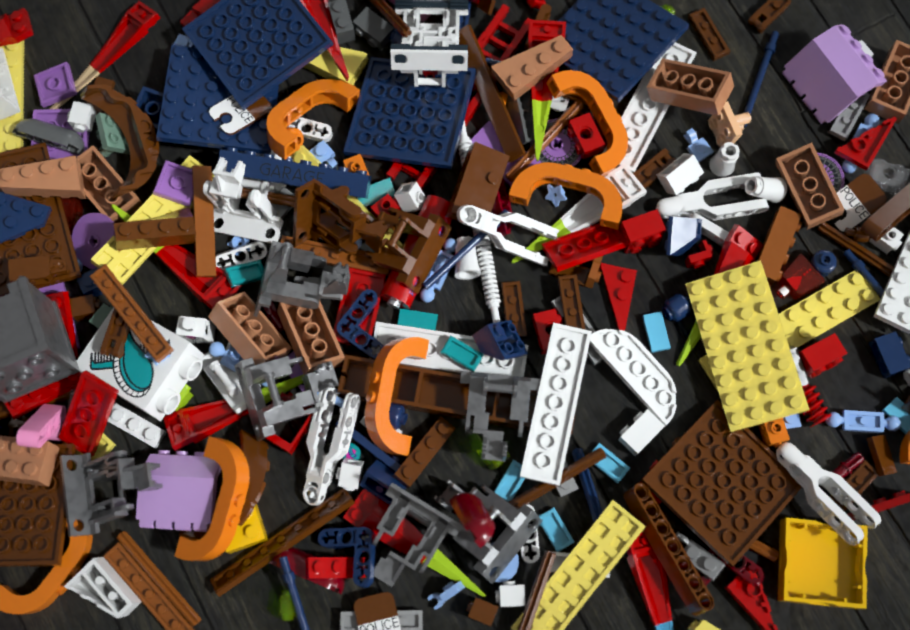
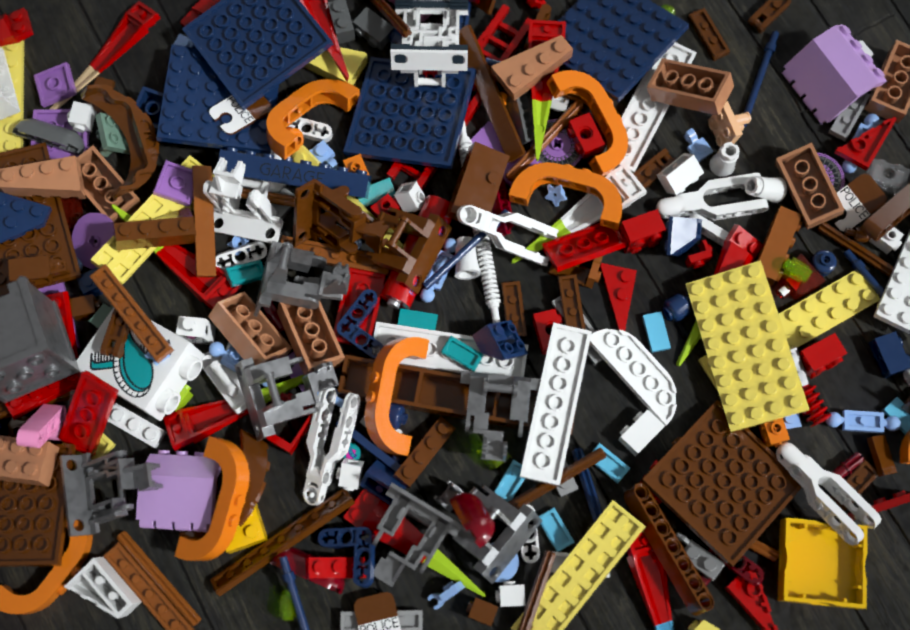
(797, 270): none -> clear neon green brick

